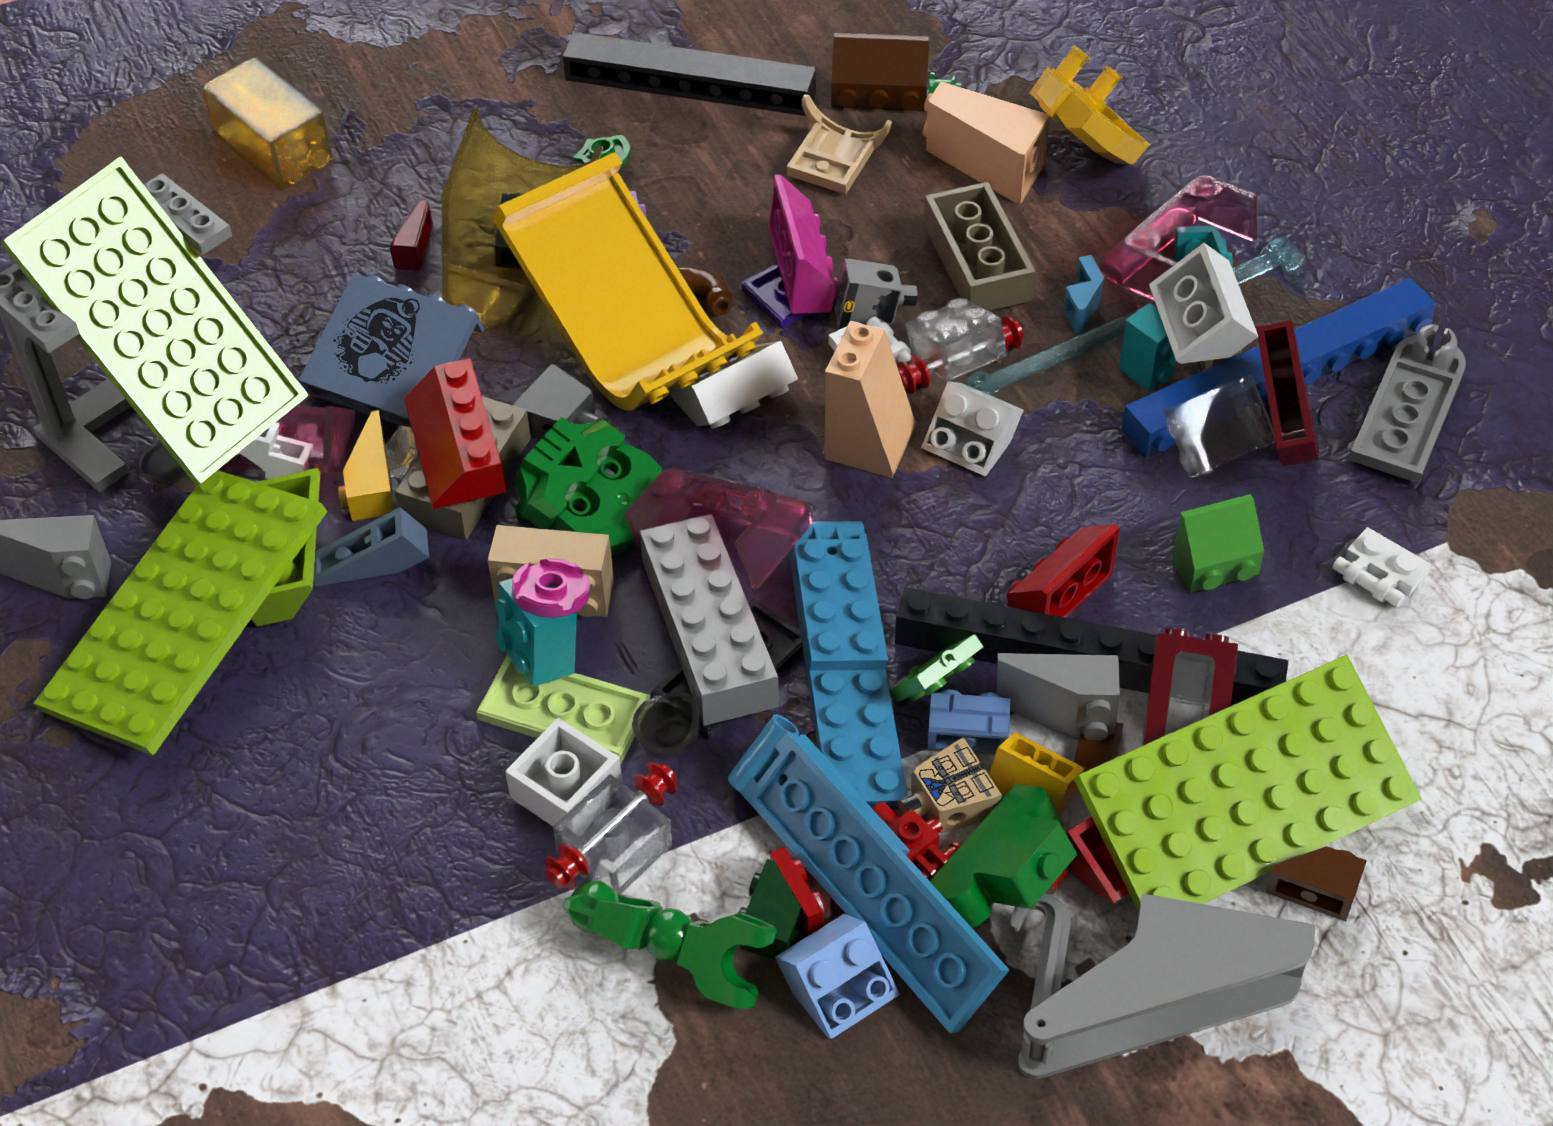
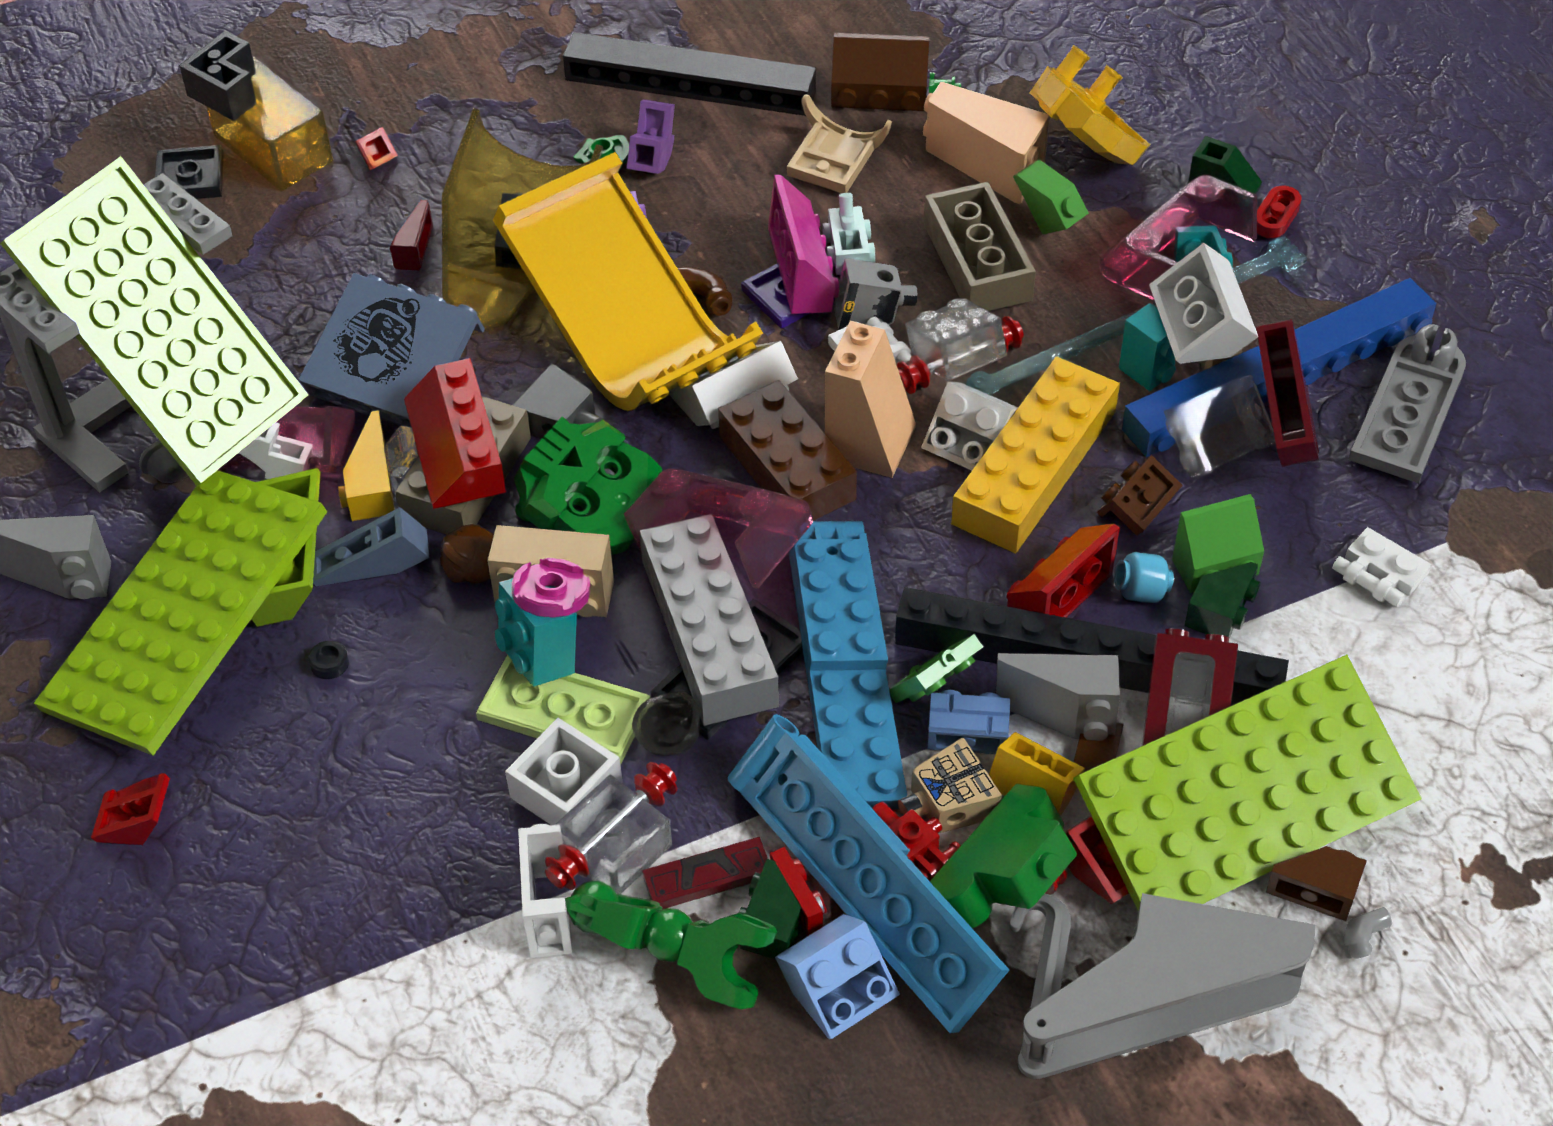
(131, 812): none -> red slope
(193, 169): none -> black tile
(221, 76): none -> black brick
(328, 659): none -> black tile
(376, 148): none -> slope
(466, 554): none -> reddish brown hair
(543, 919): none -> white panel
(654, 140): none -> medium lavender brick
(705, 873): none -> dark red tile
(787, 449): none -> reddish brown brick
(847, 234): none -> light aqua brick
(1035, 454): none -> yellow brick
(1050, 197): none -> bright green slope
(1085, 296): dark azure slope -> none
(1141, 495): none -> reddish brown bracket
(1143, 577): none -> medium azure head
(1221, 599): none -> dark green slope
(1225, 164): none -> dark green slope
(1278, 211): none -> red plate
(1360, 931): none -> light grey arm

